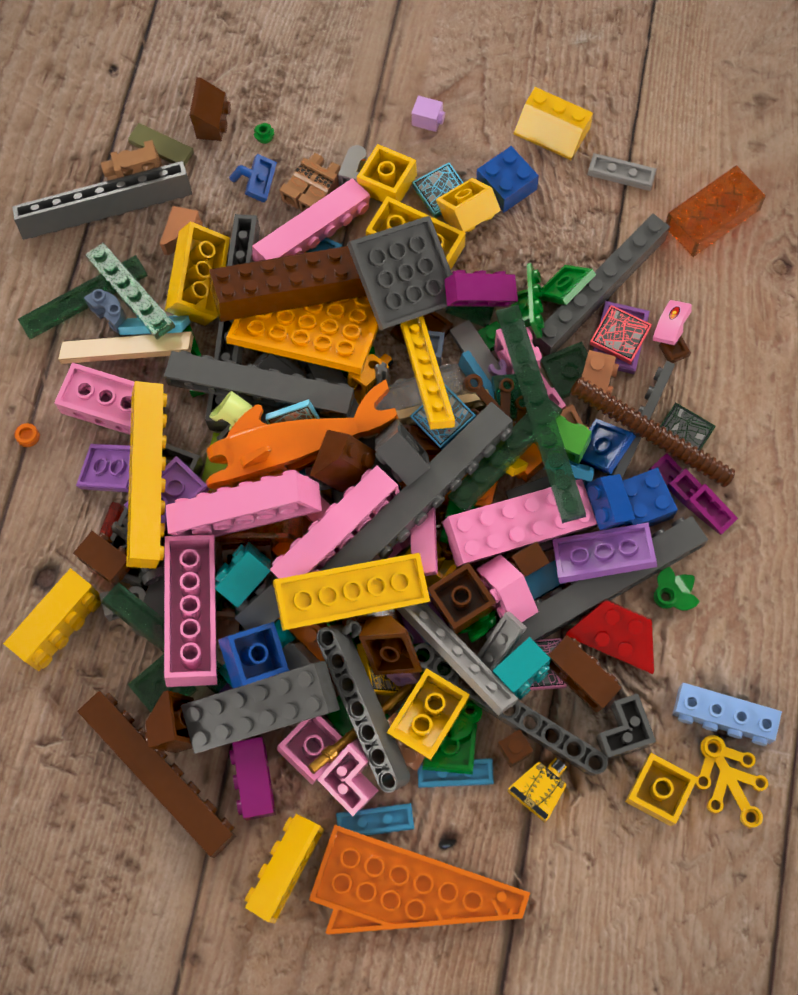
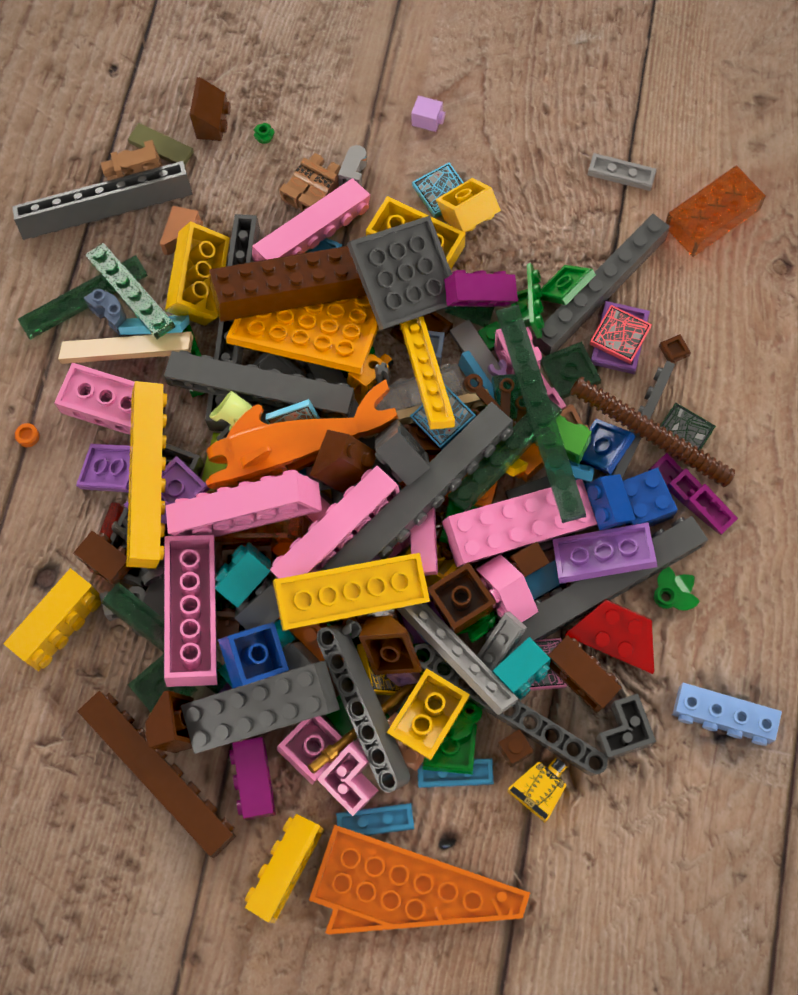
(259, 177): blue plate -> none
(387, 174): yellow brick -> none
(509, 178): blue brick -> none
(553, 123): yellow slope -> none
(600, 369): nougat bracket -> none
(661, 789): yellow brick -> none
(671, 322): bright pink slope -> none
(728, 777): yellow plant -> none

